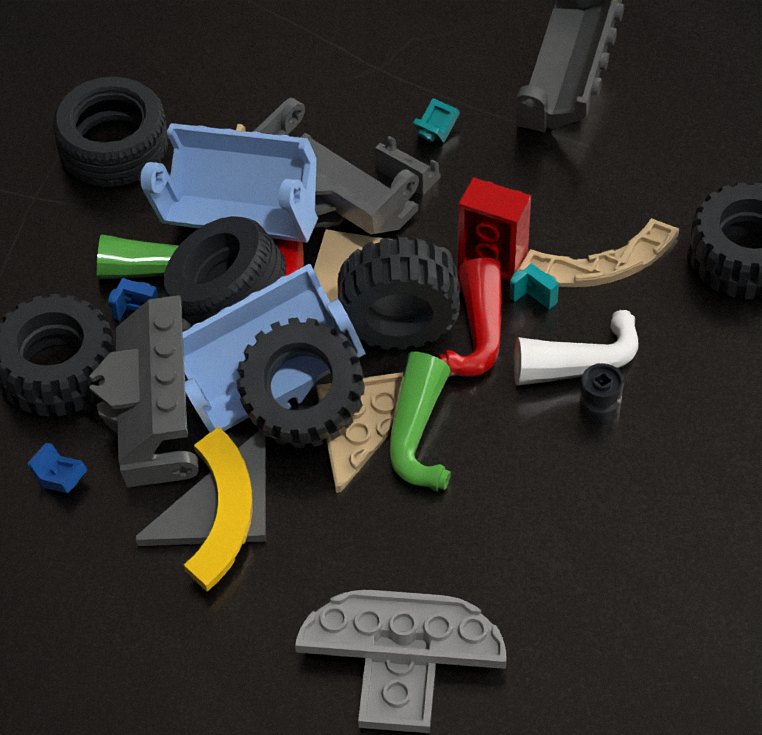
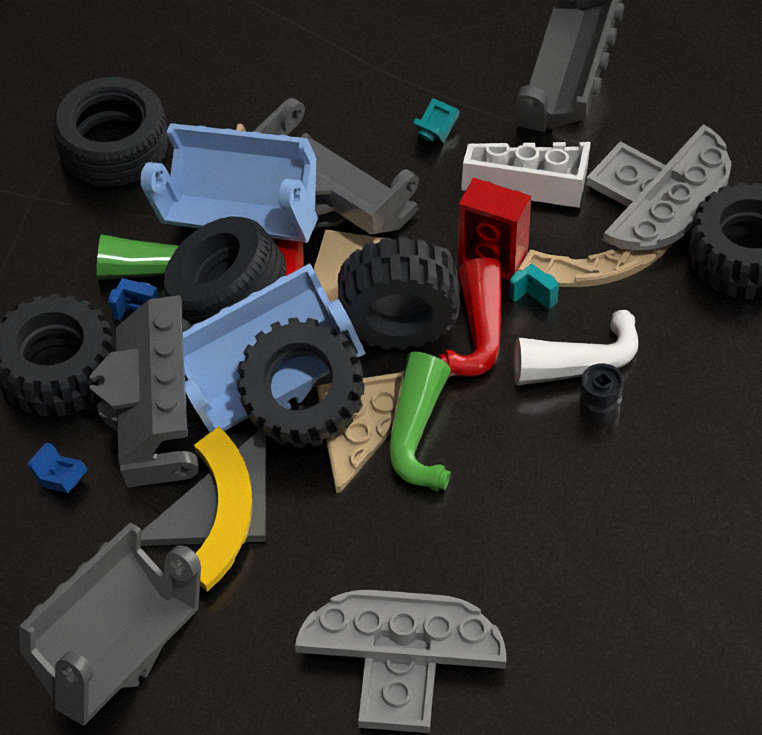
(109, 623): none -> dark grey piece
(392, 161): dark grey hinge -> none
(545, 173): none -> white wedge
(658, 195): none -> light grey plate

